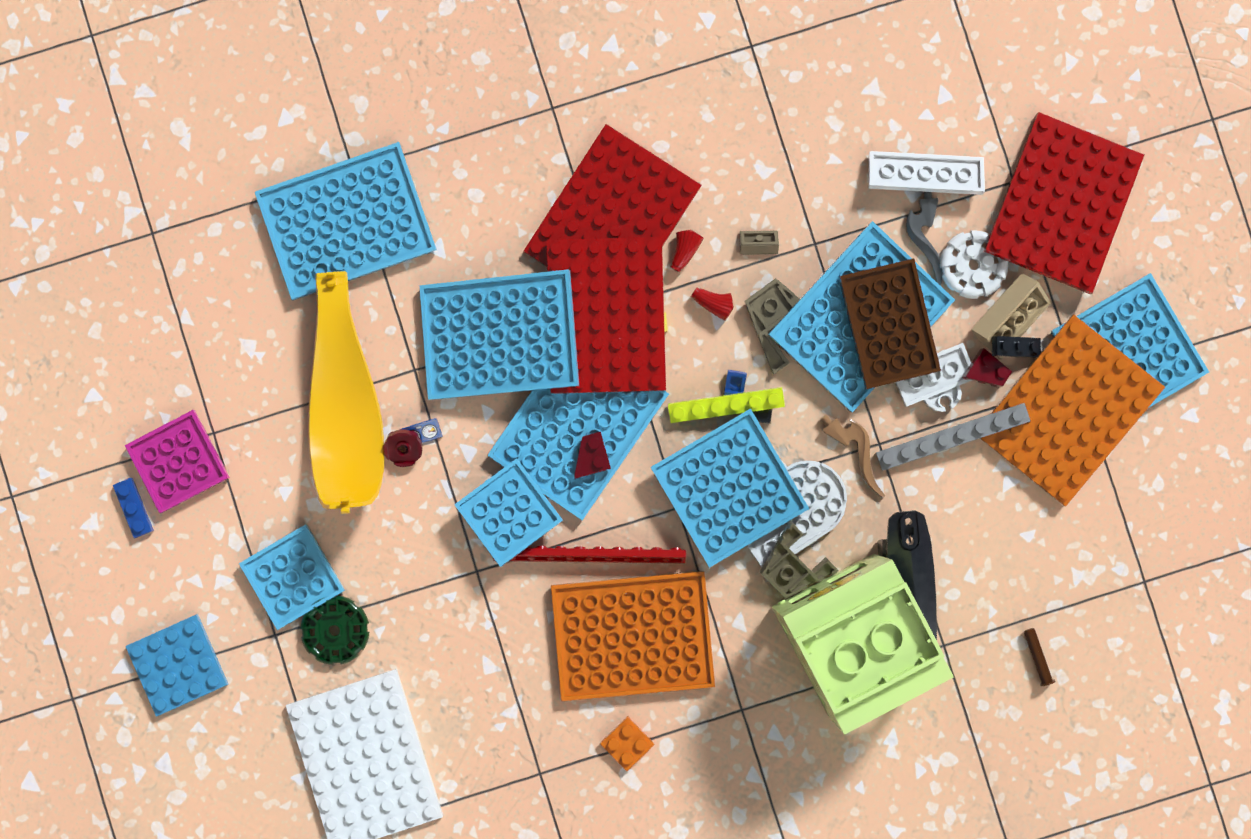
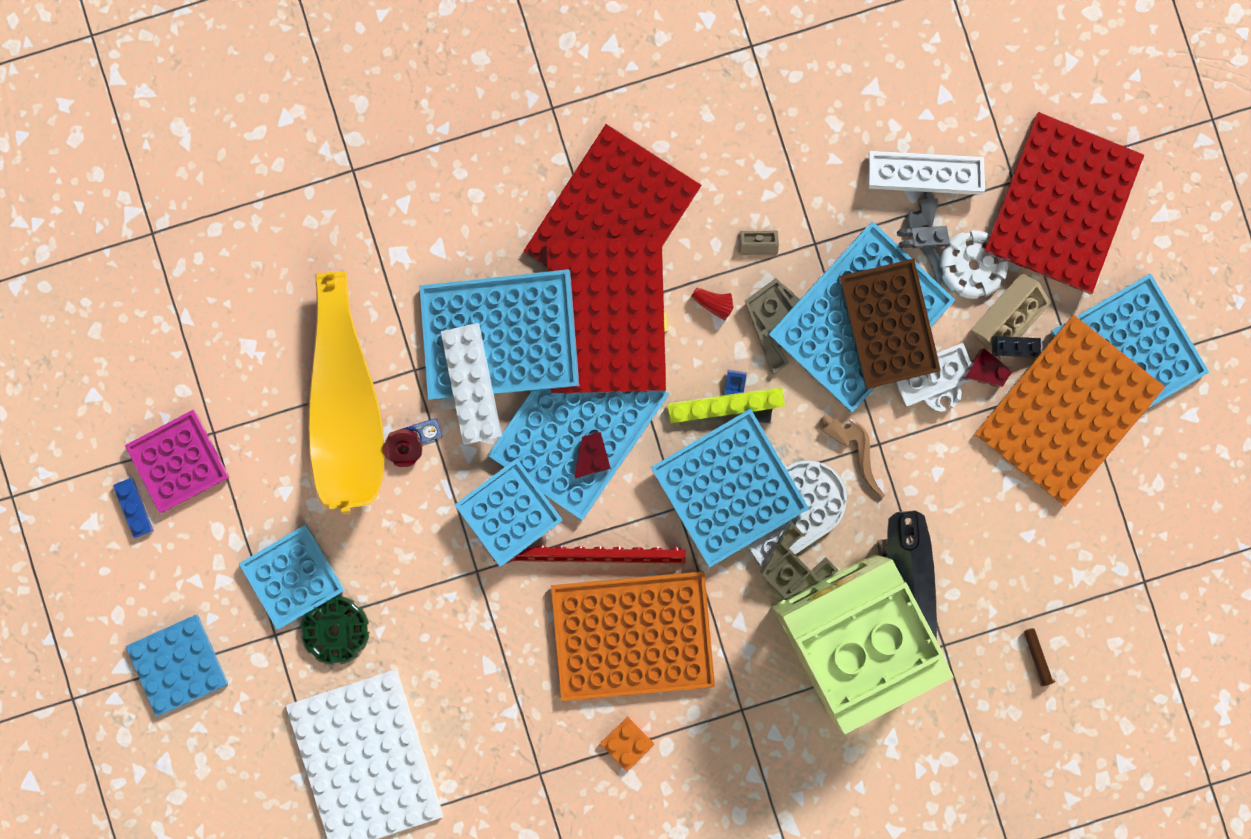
(346, 219): medium azure plate -> none
(471, 384): none -> white plate
(687, 245): red piece -> none
(924, 237): none -> dark grey hinge
(953, 436): light grey plate -> none

